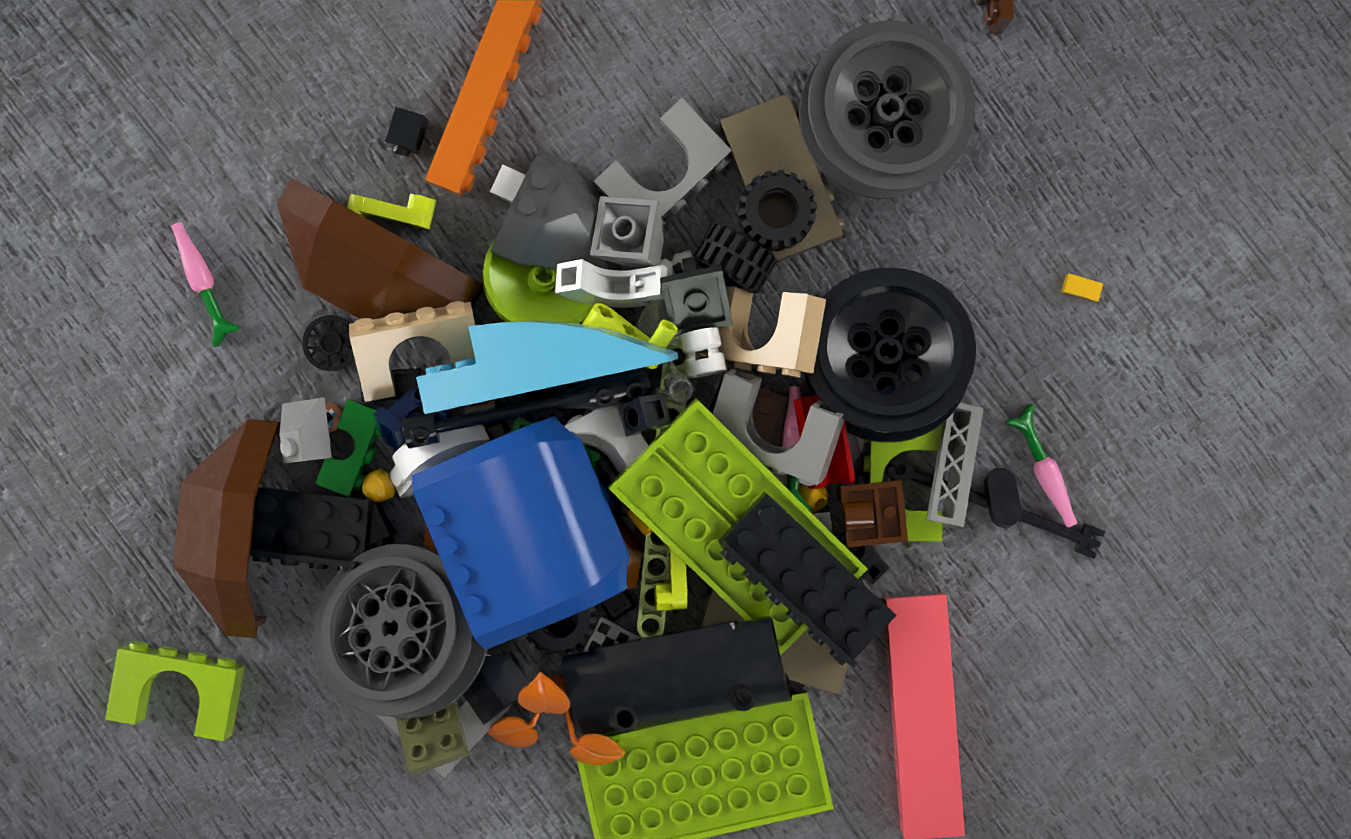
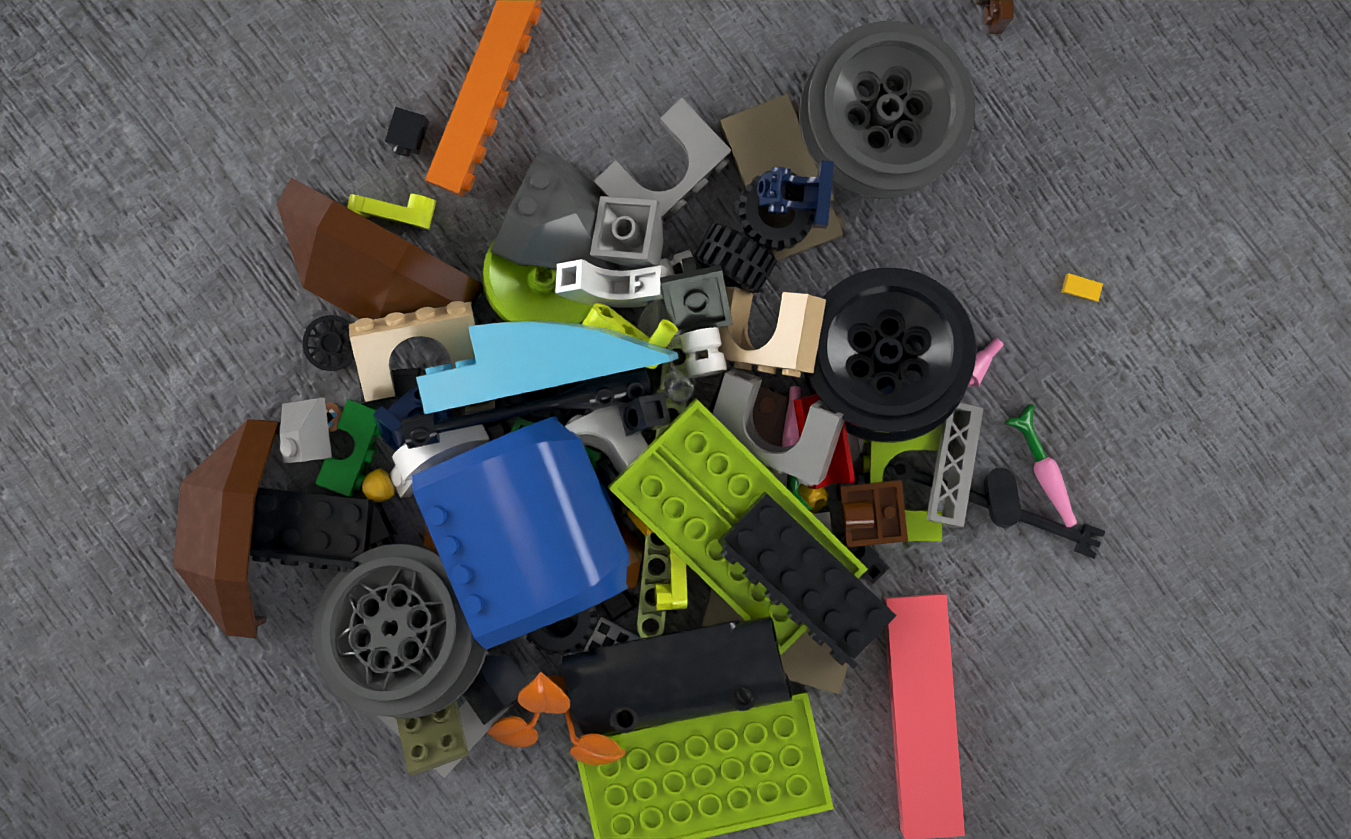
(202, 282): bright pink piece -> none
(215, 680): lime arch -> none
(507, 184): white brick -> none
(815, 195): none -> dark blue tile
(983, 361): none -> bright pink cone

